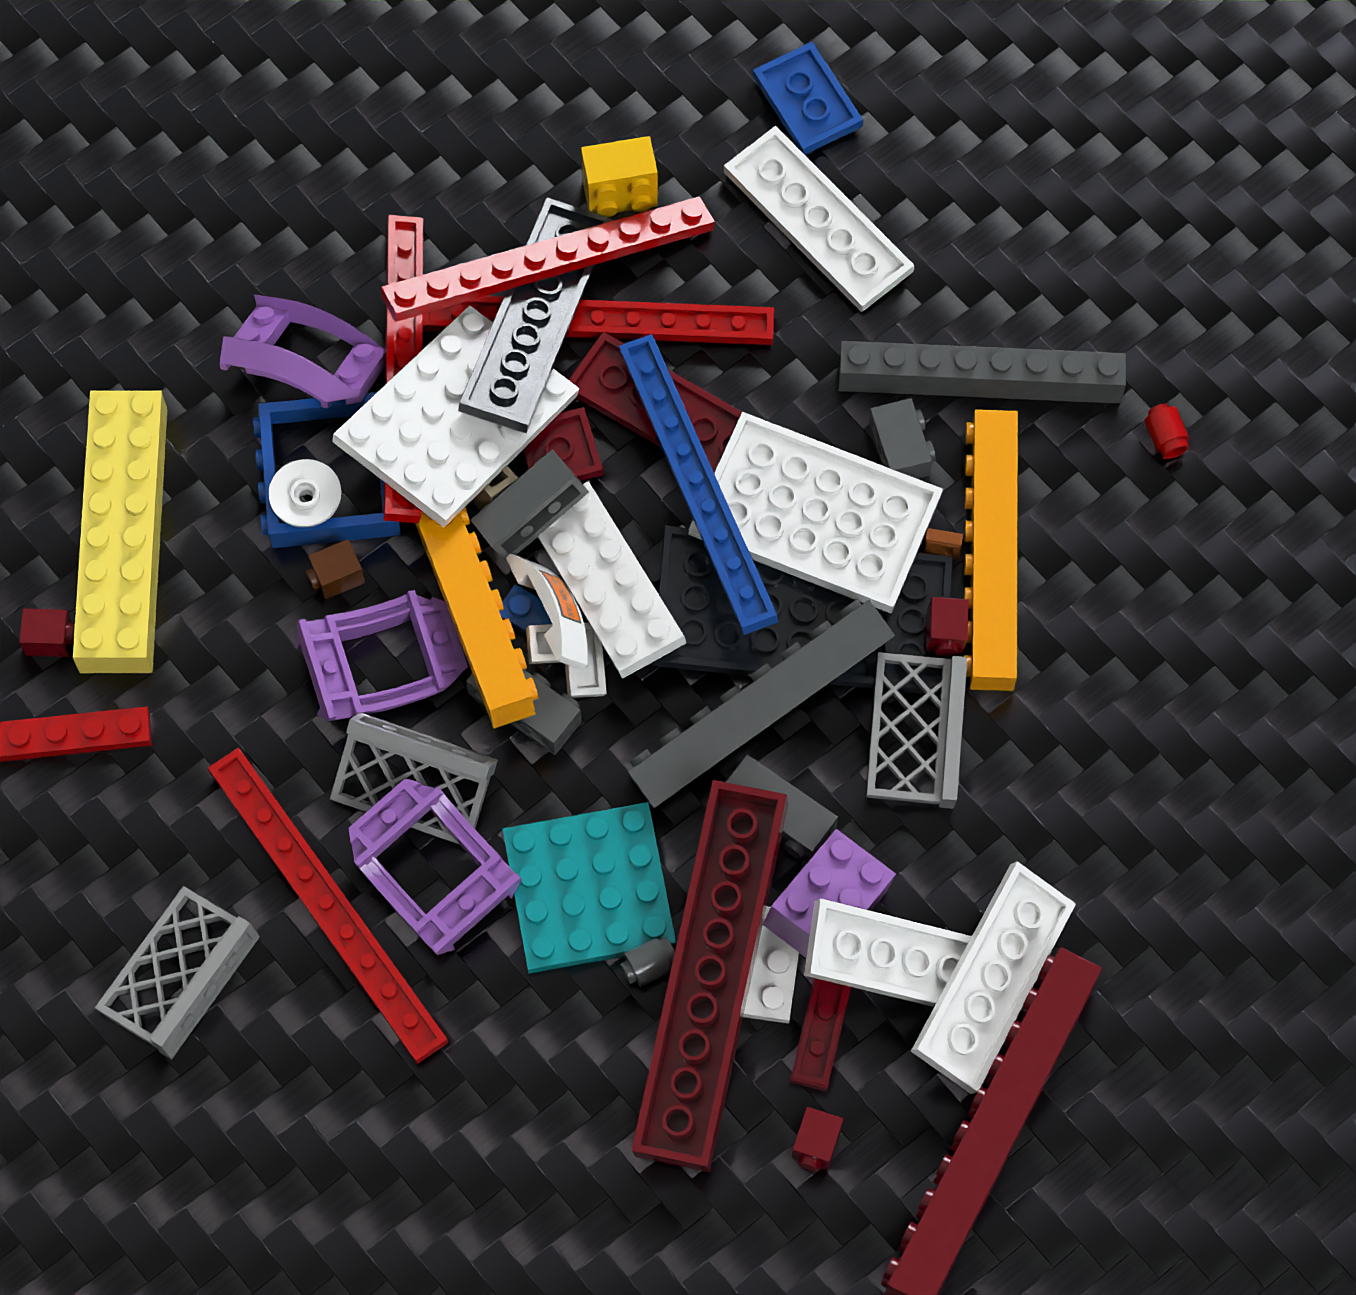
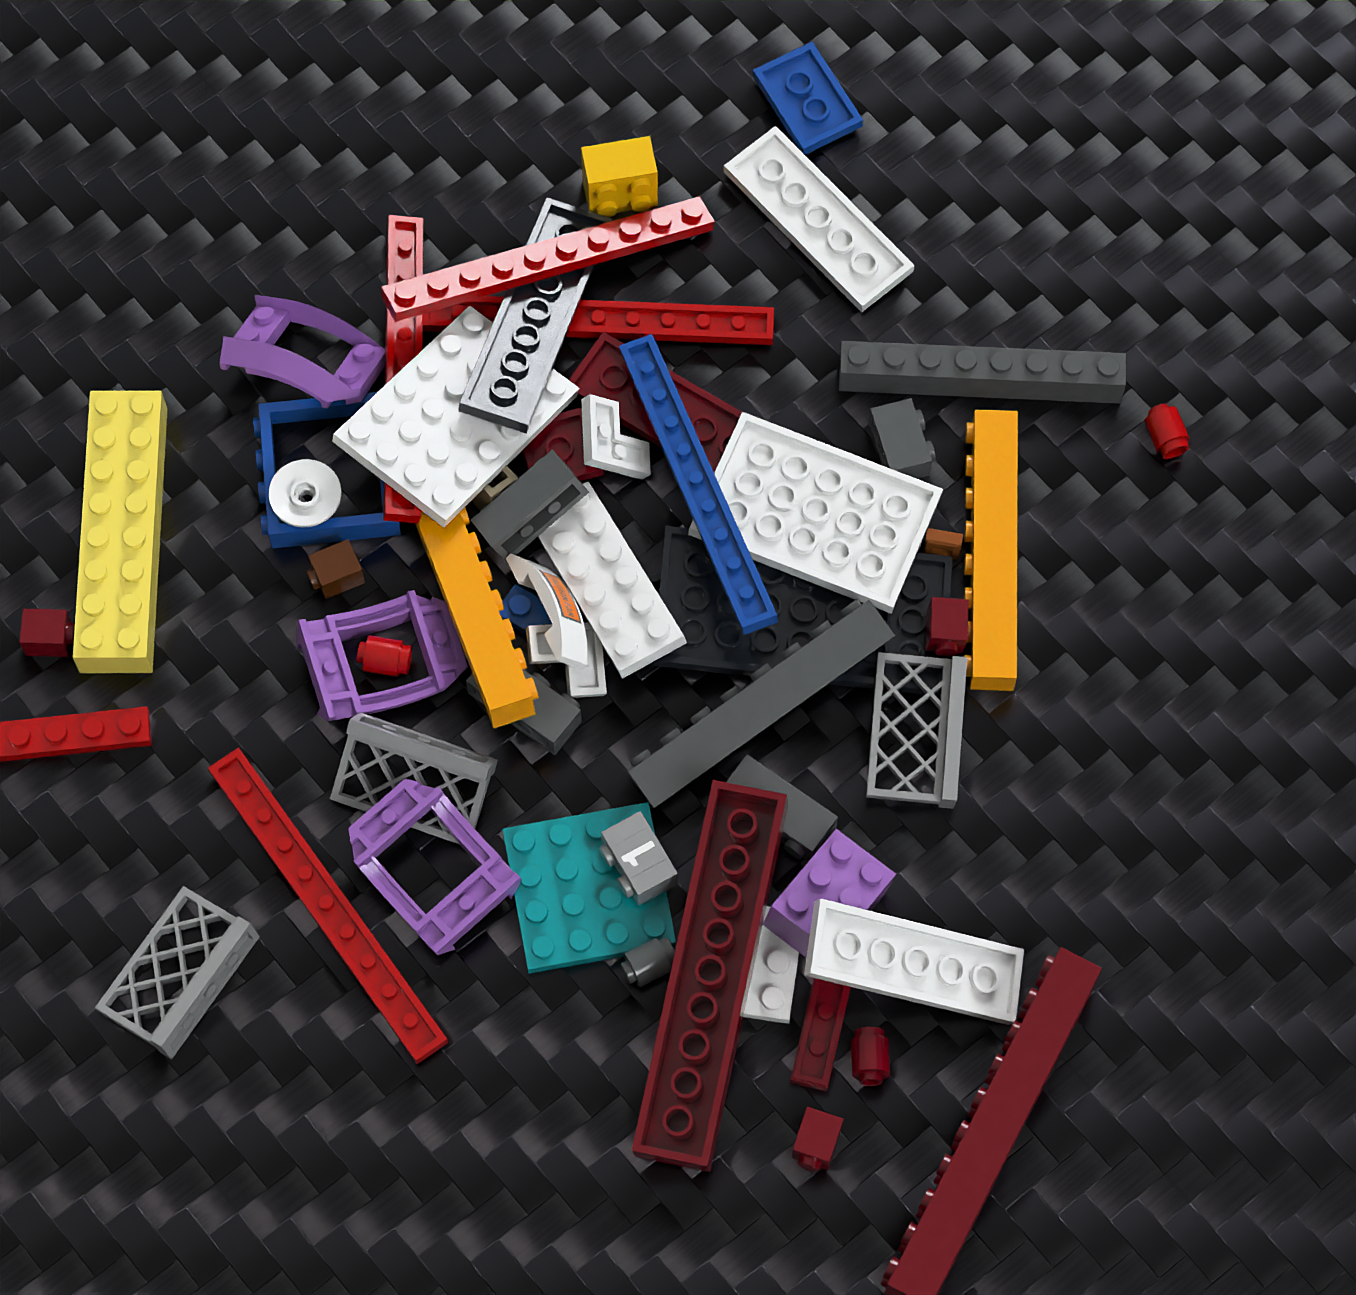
(384, 656): none -> red brick
(605, 445): none -> white plate
(638, 858): none -> light grey brick
(870, 1056): none -> dark red brick
(993, 978): white plate -> none

